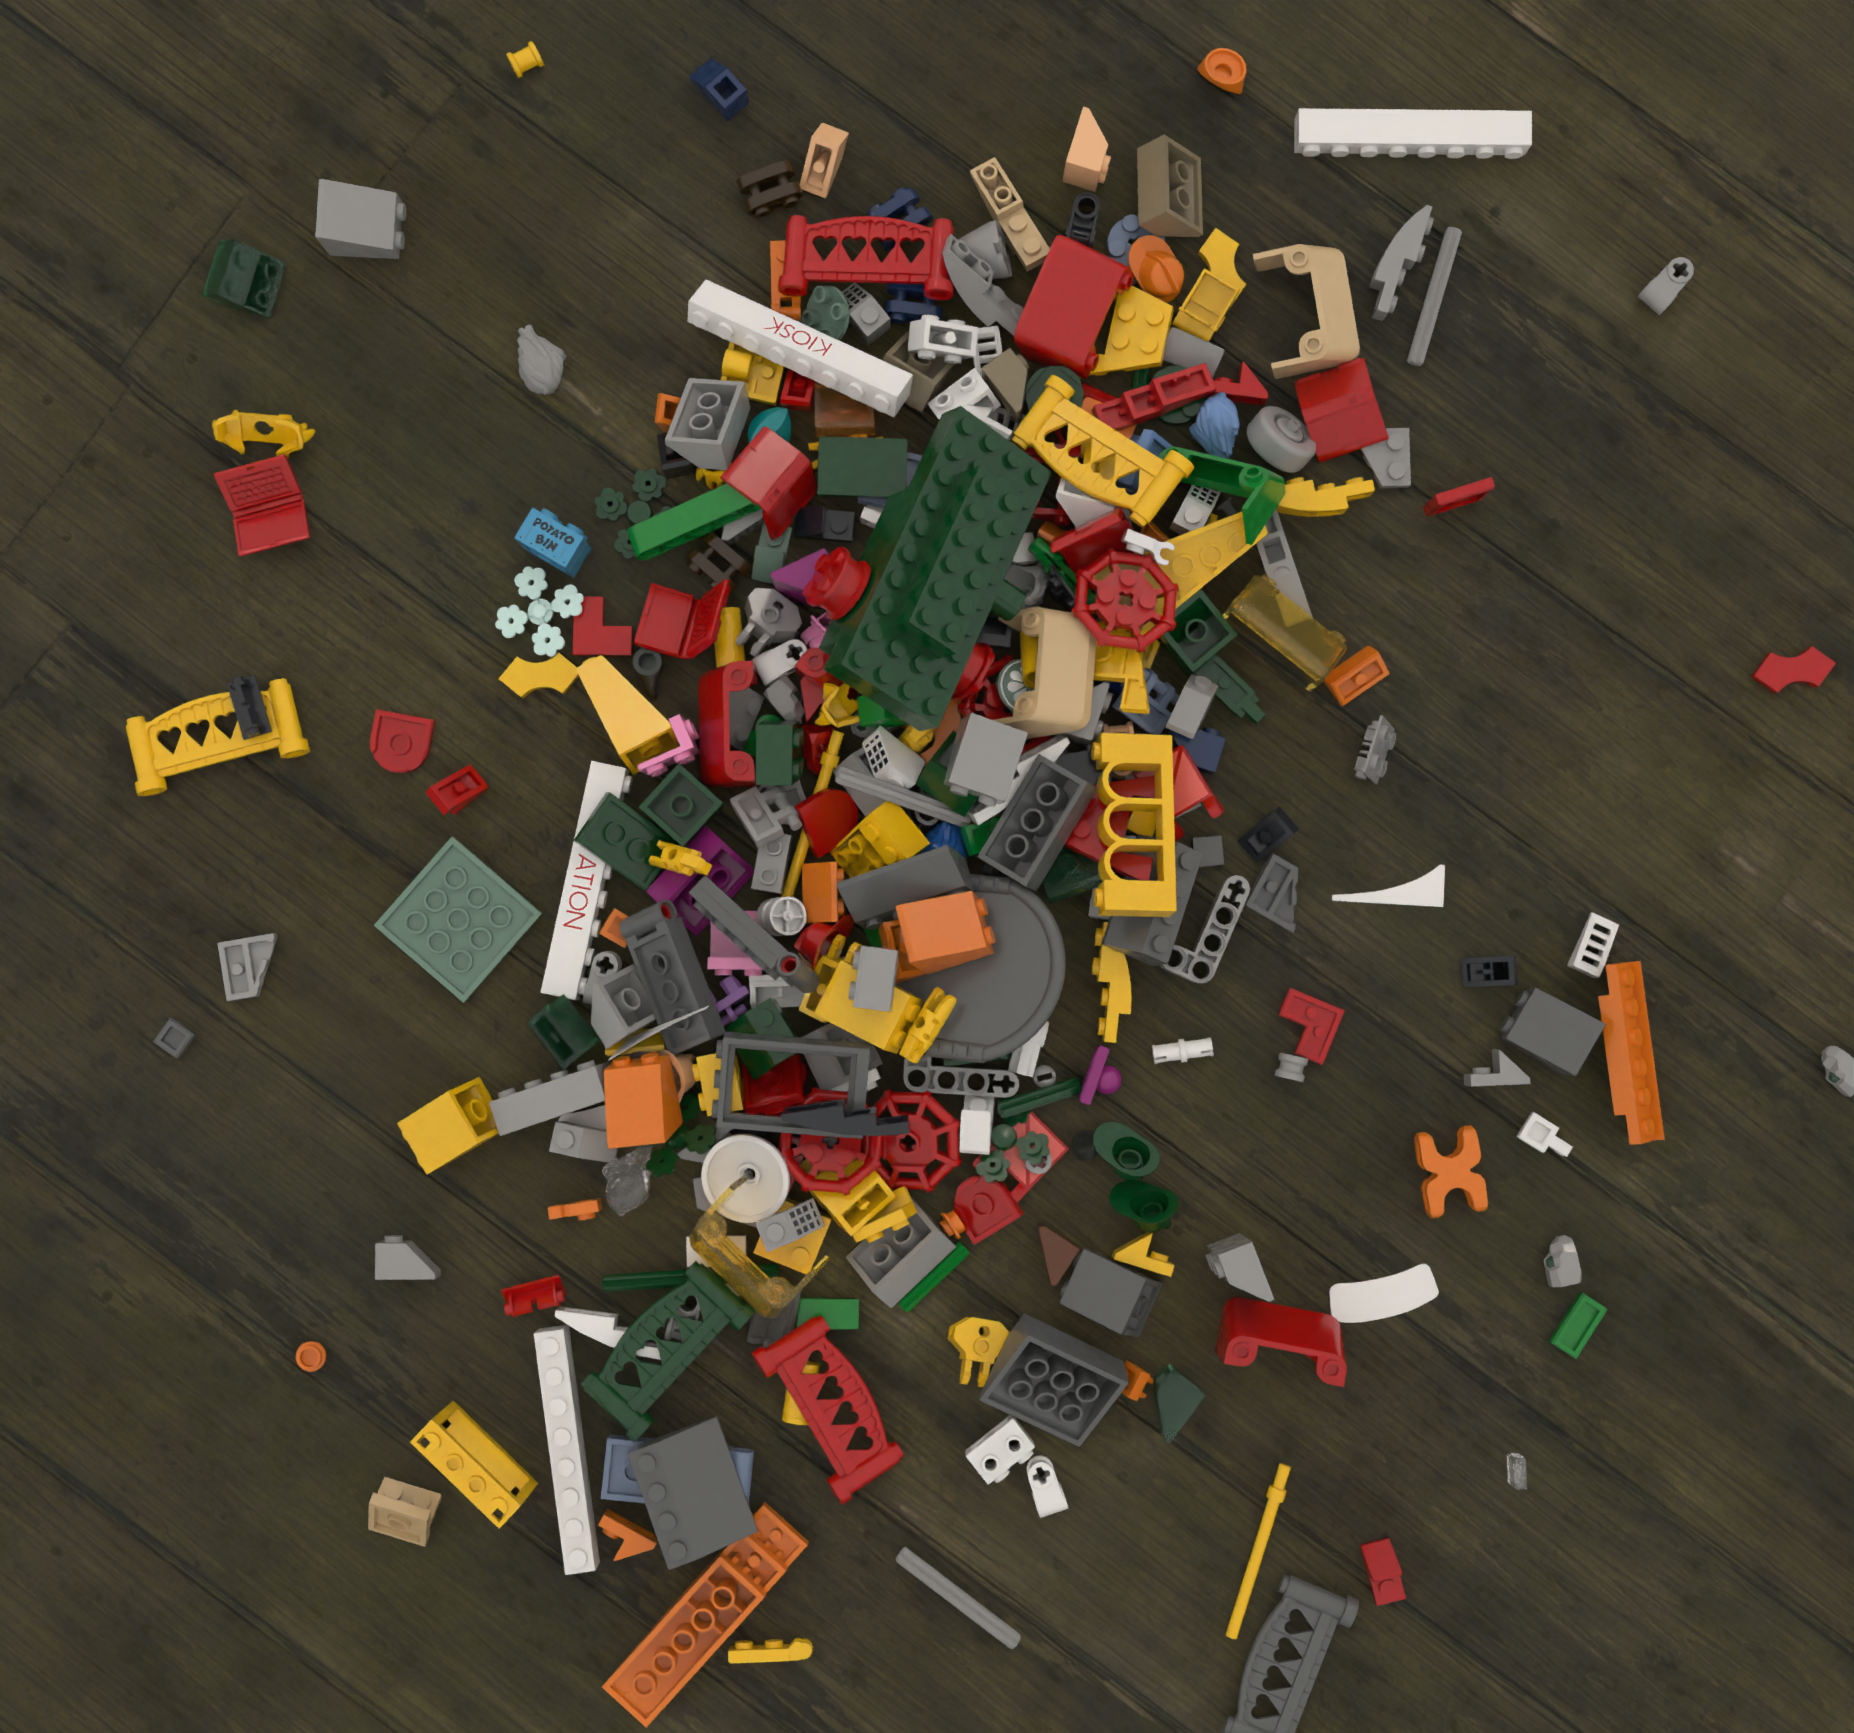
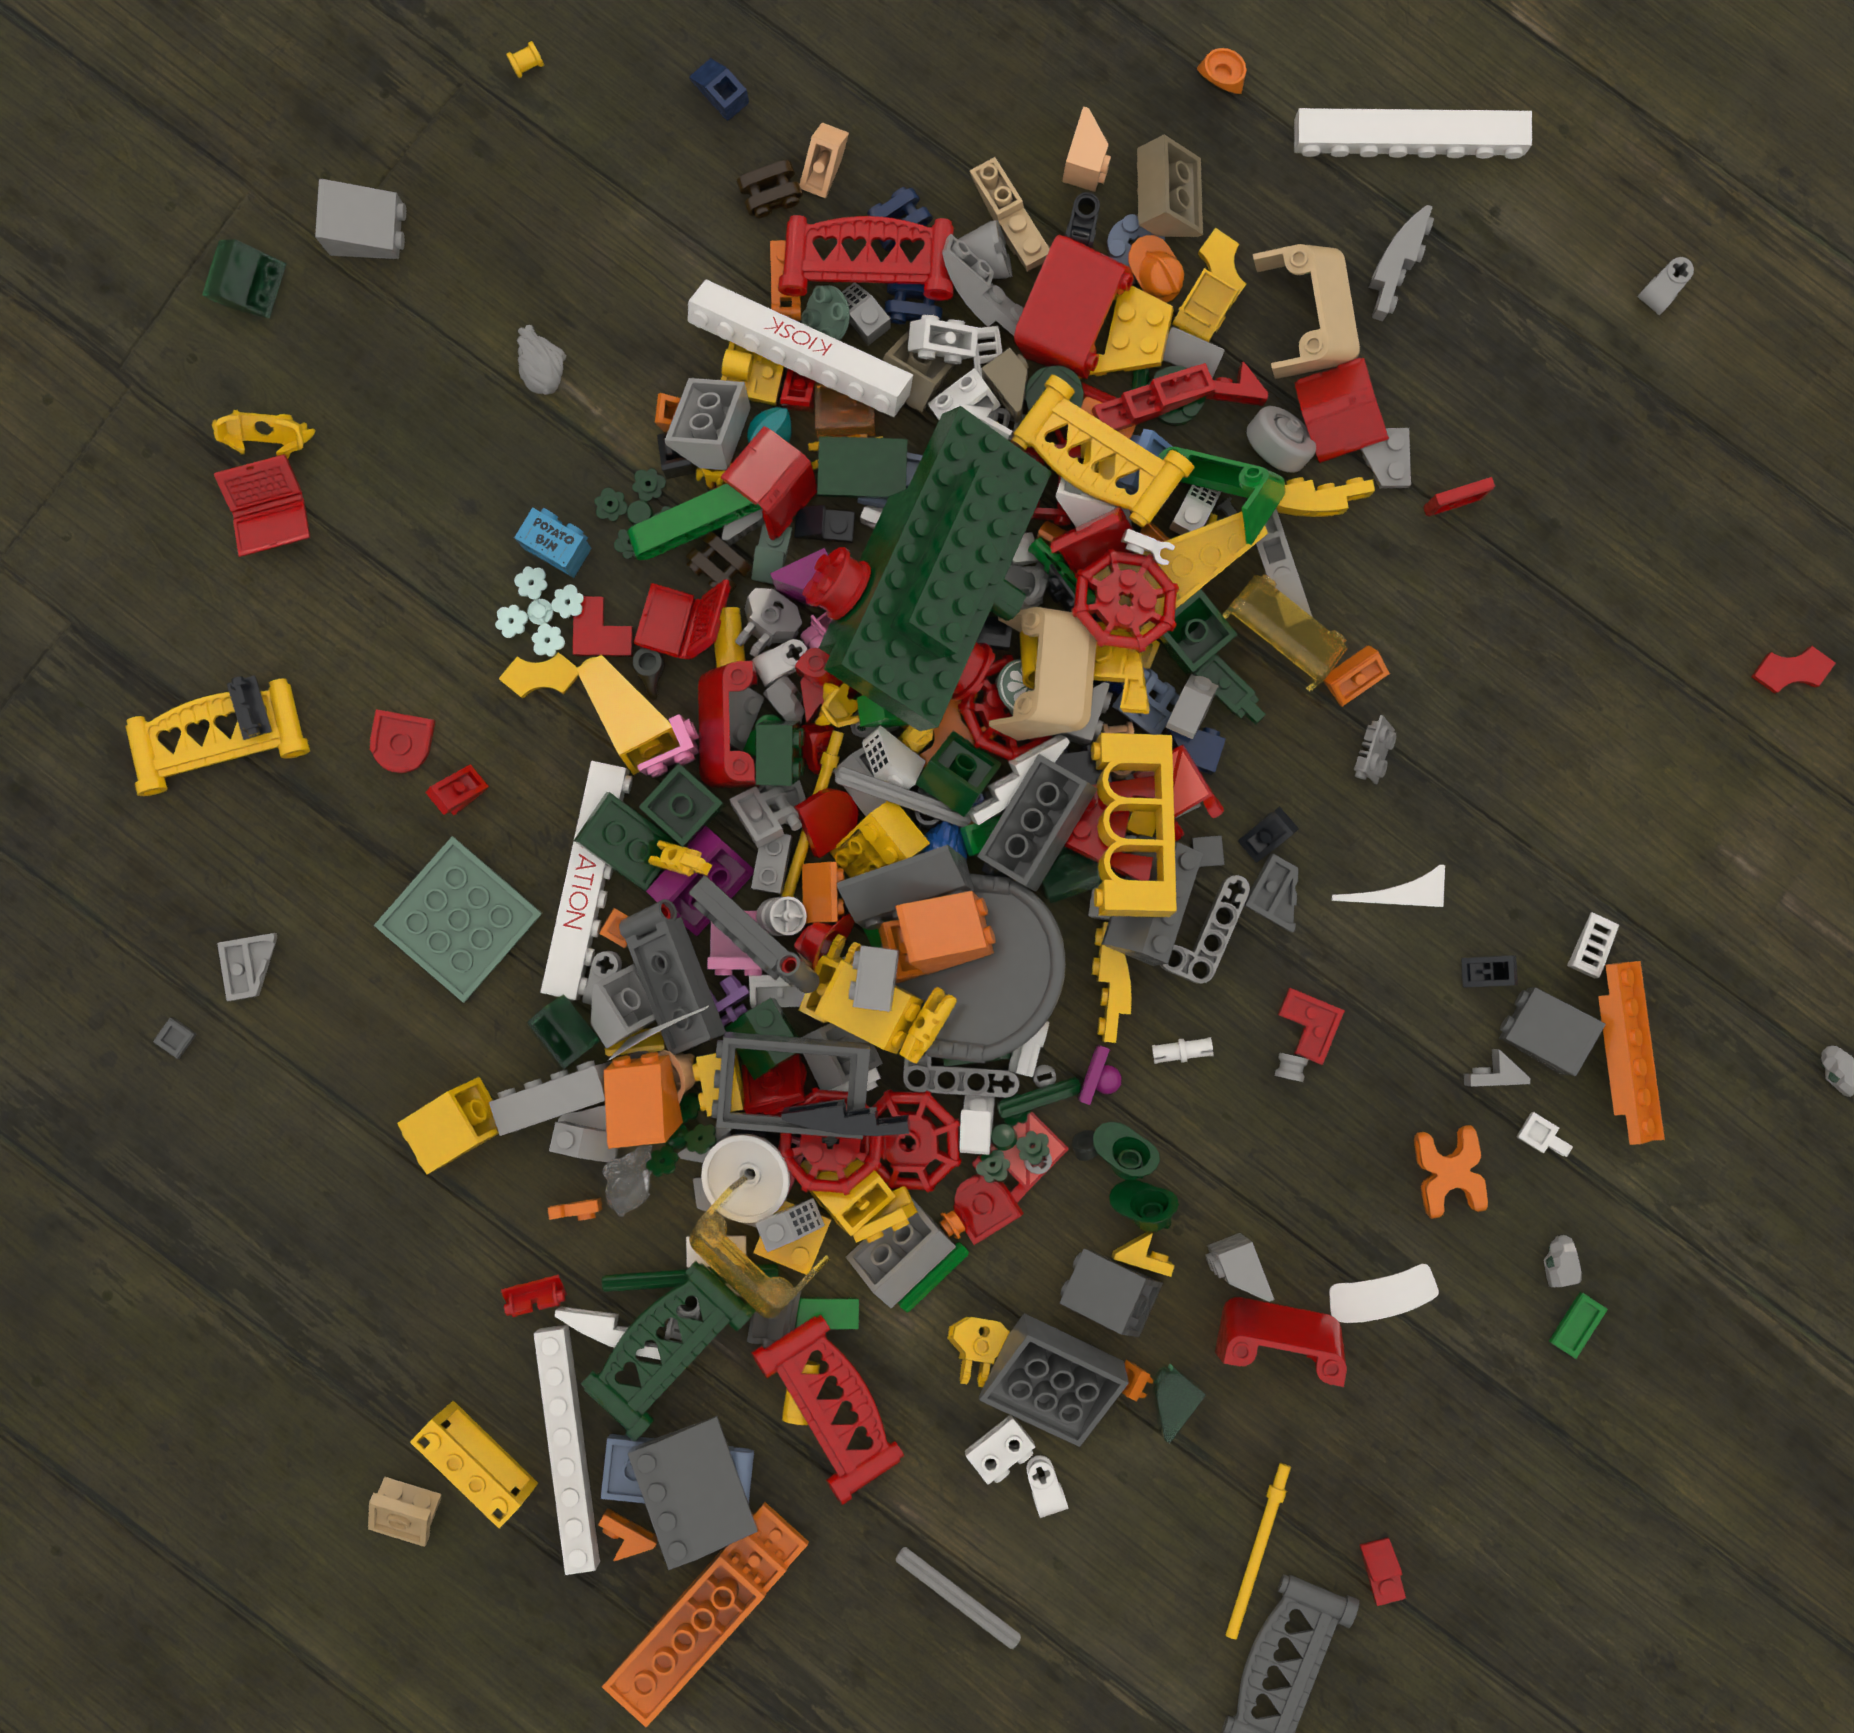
(311, 1356): orange plate -> none
(402, 1261): light grey slope -> none
(772, 1651): yellow hinge -> none
(984, 759): light grey slope -> none
(1057, 1253): reddish brown slope -> none
(1216, 426): medium blue hair -> none
(1434, 296): light grey axle -> none
(1517, 1471): clear tile -> none

